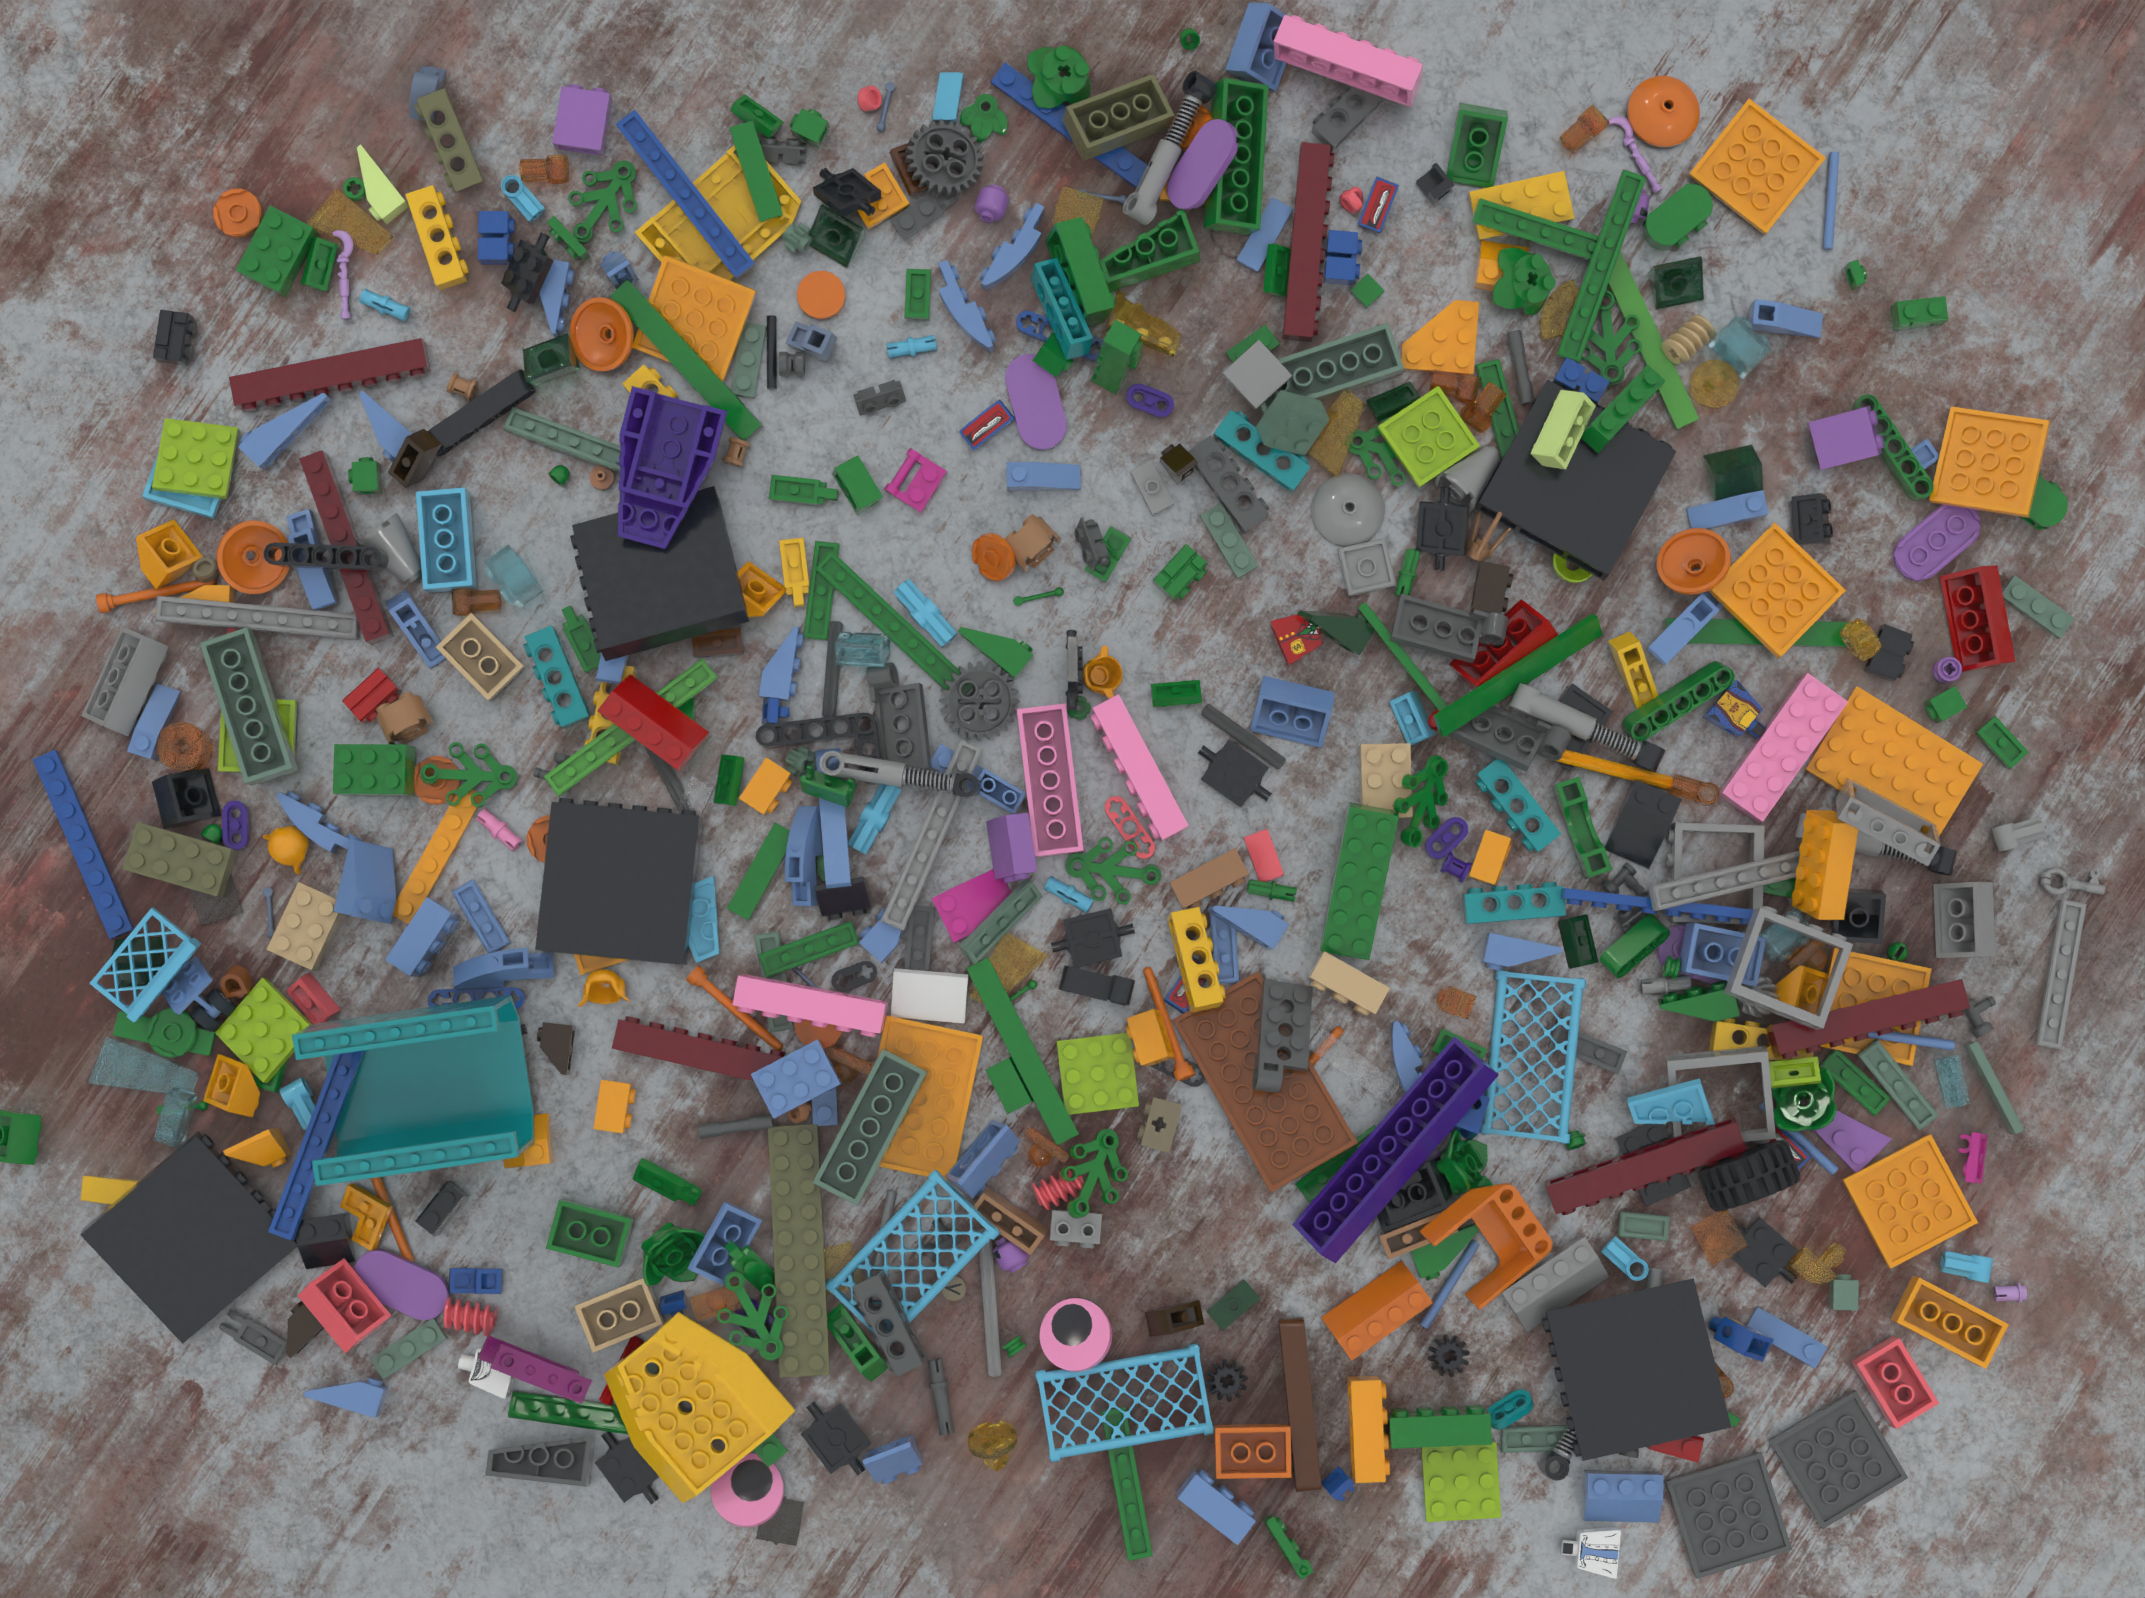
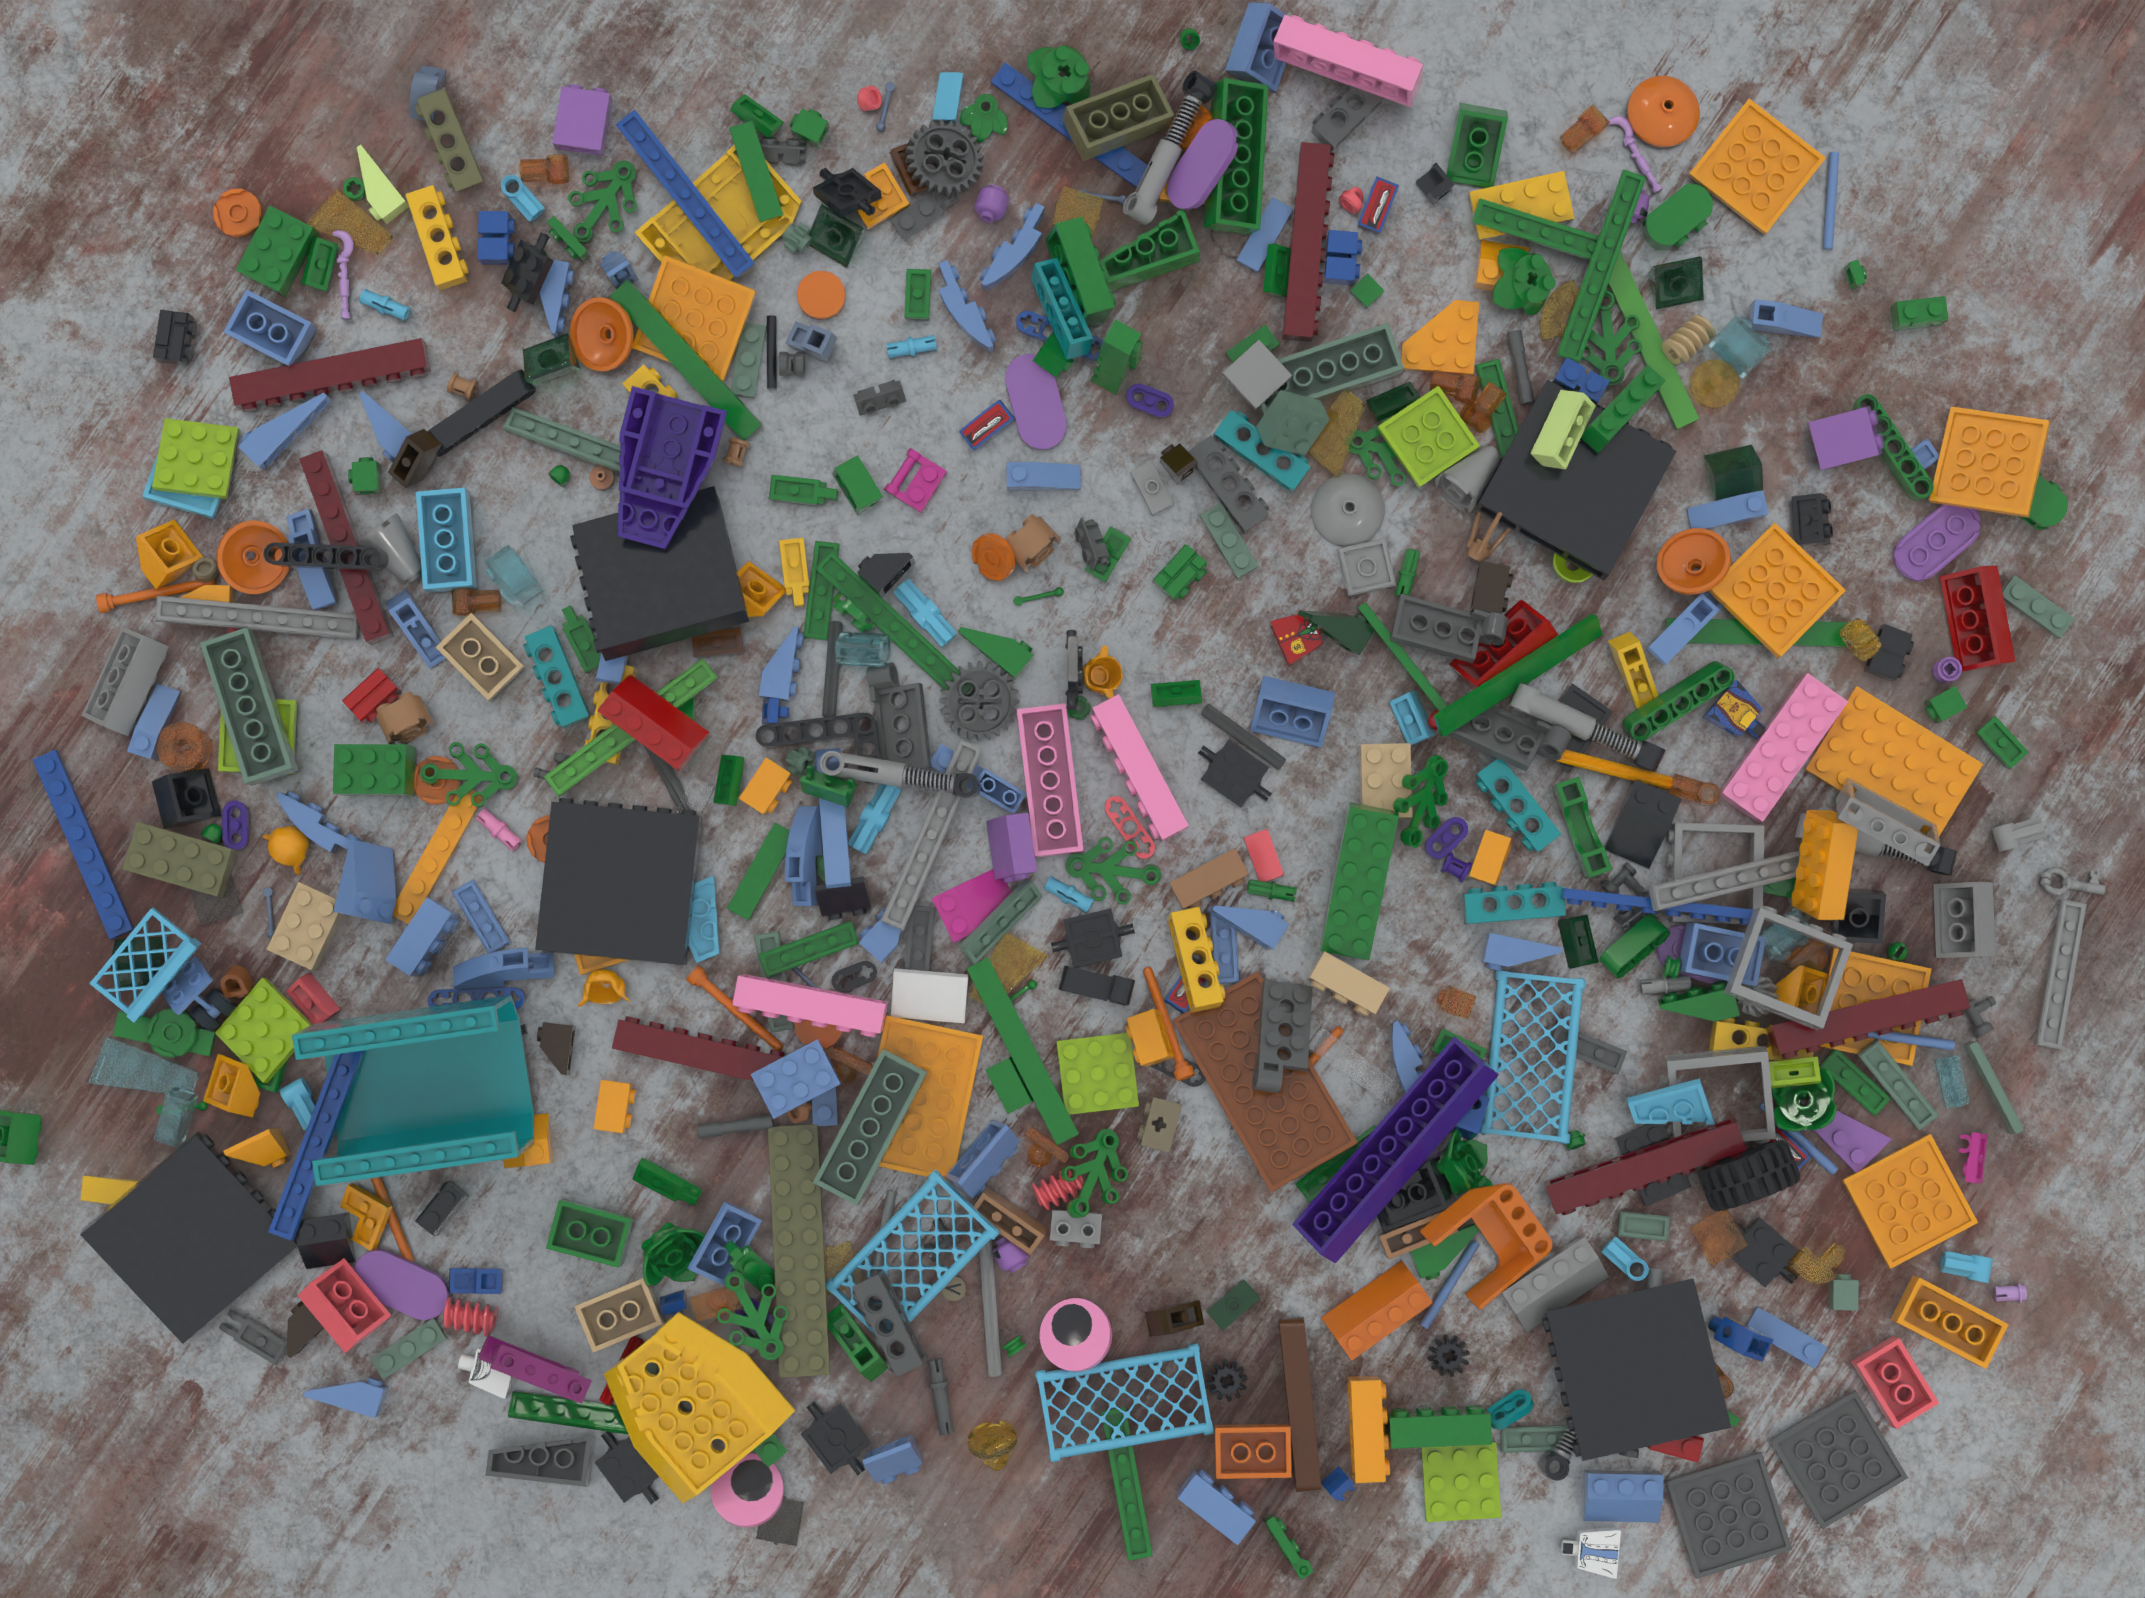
(270, 328): none -> medium blue slope
(852, 611): none -> green plate
(884, 570): none -> black slope
(1154, 331): clear yellow wing -> none
(1442, 528): black plate -> none

